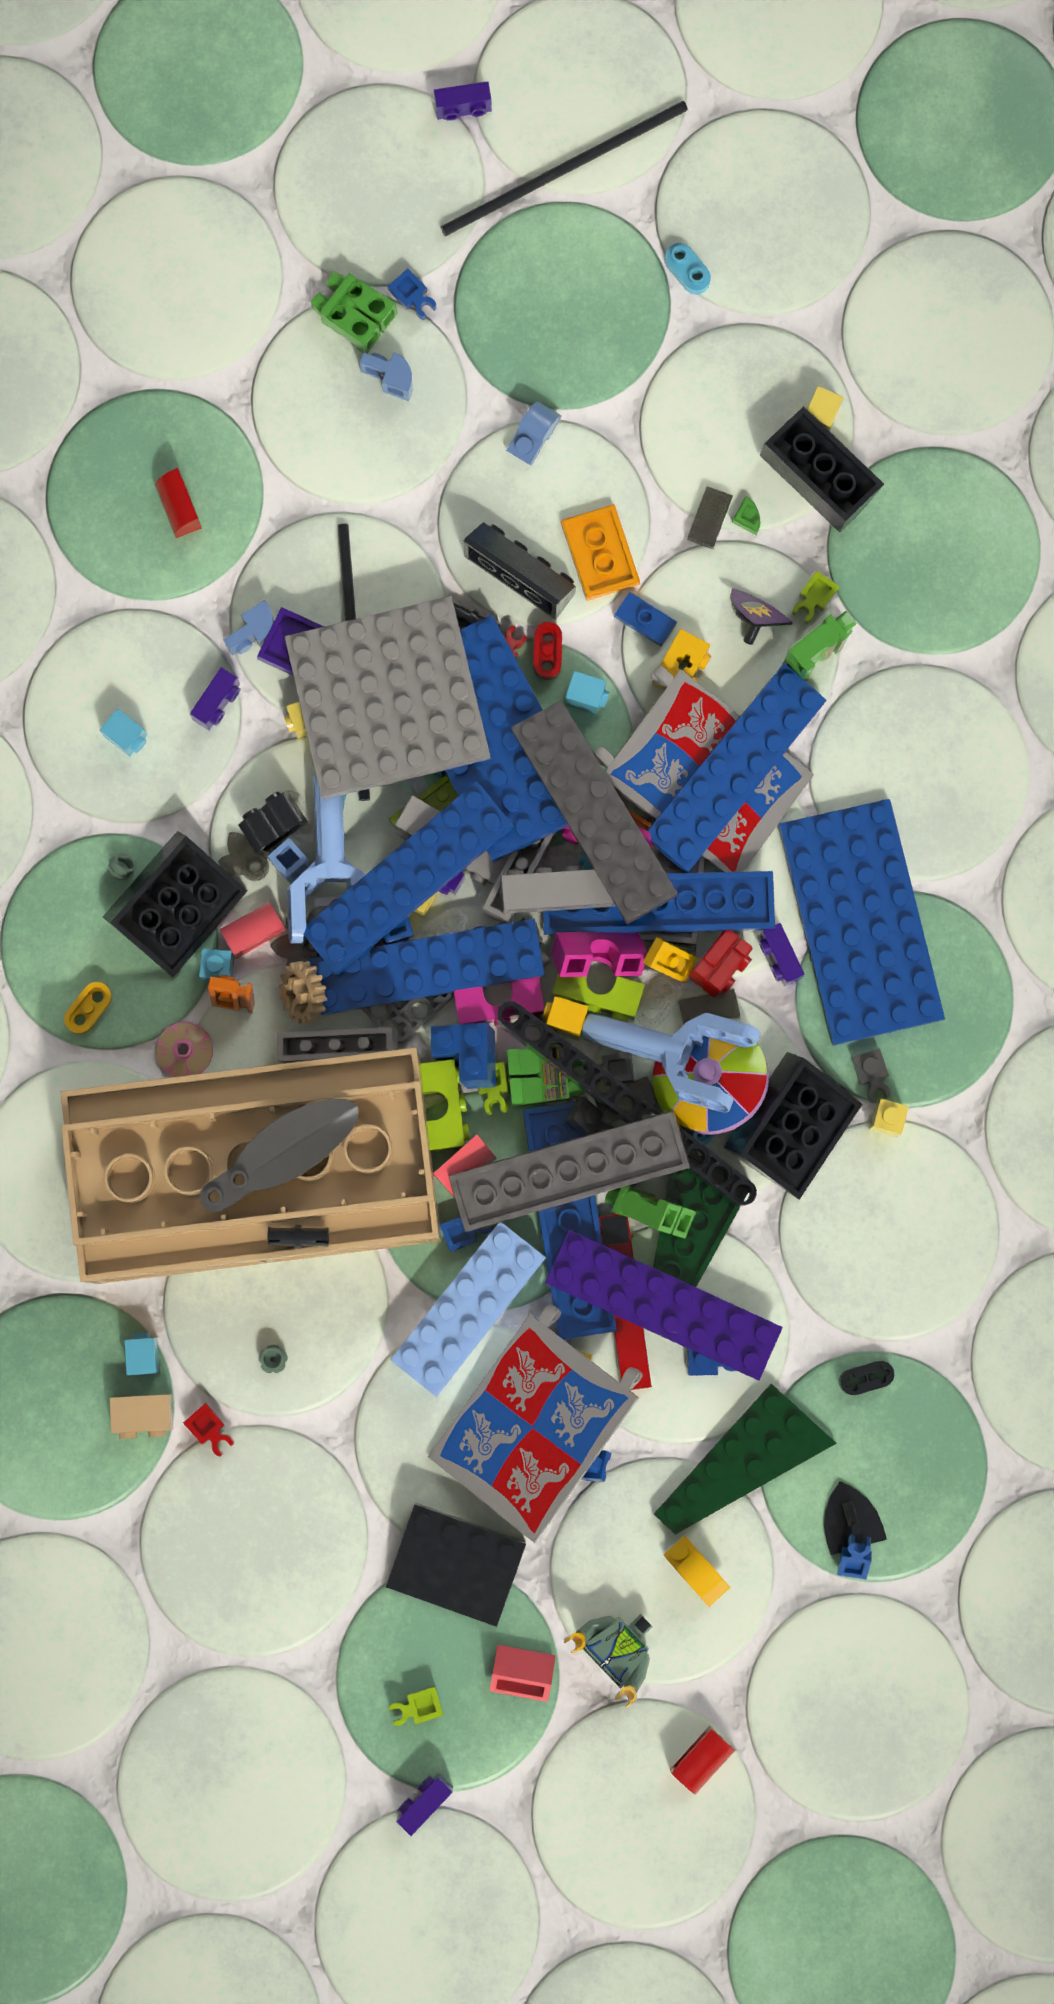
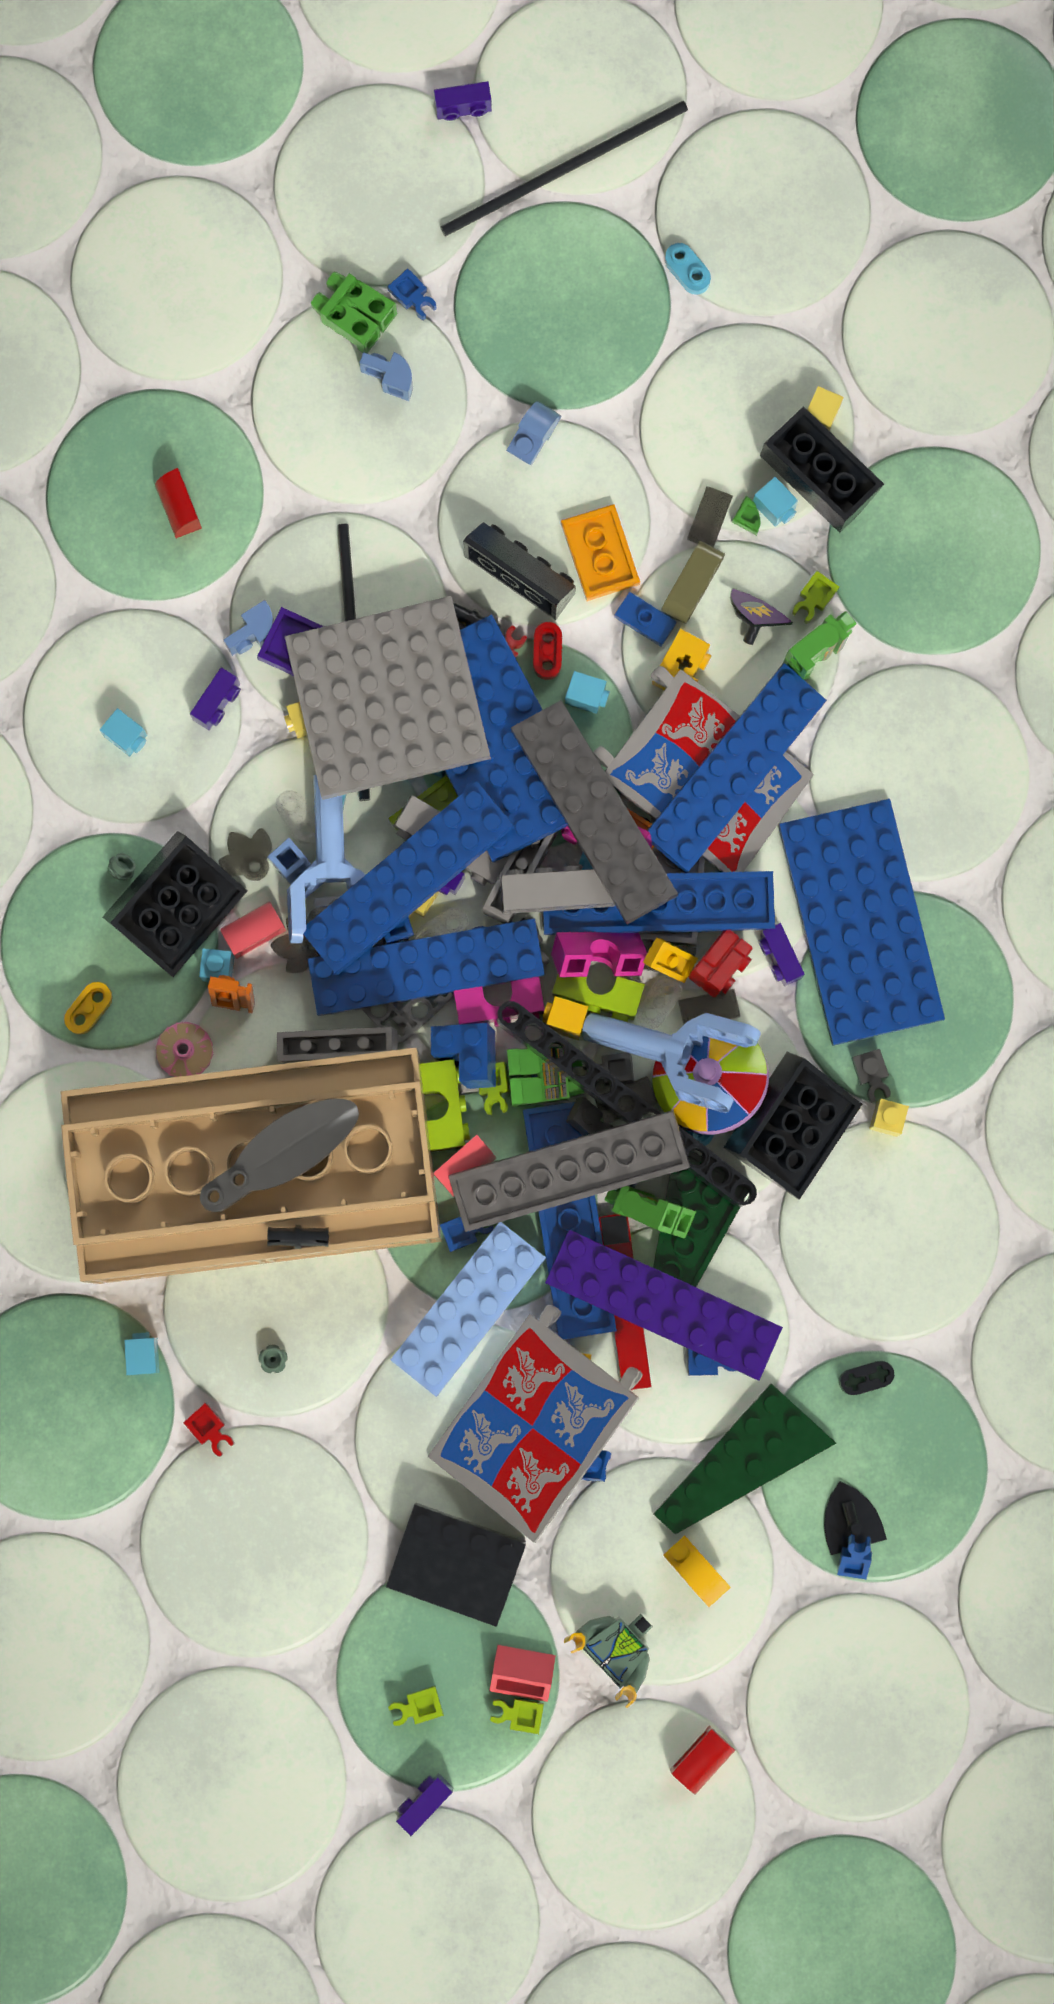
(141, 1414): tan brick -> none
(272, 822): black brick -> none
(302, 992): tan gear -> none
(524, 1715): none -> lime plate
(693, 582): none -> olive beam
(776, 502): none -> medium azure brick

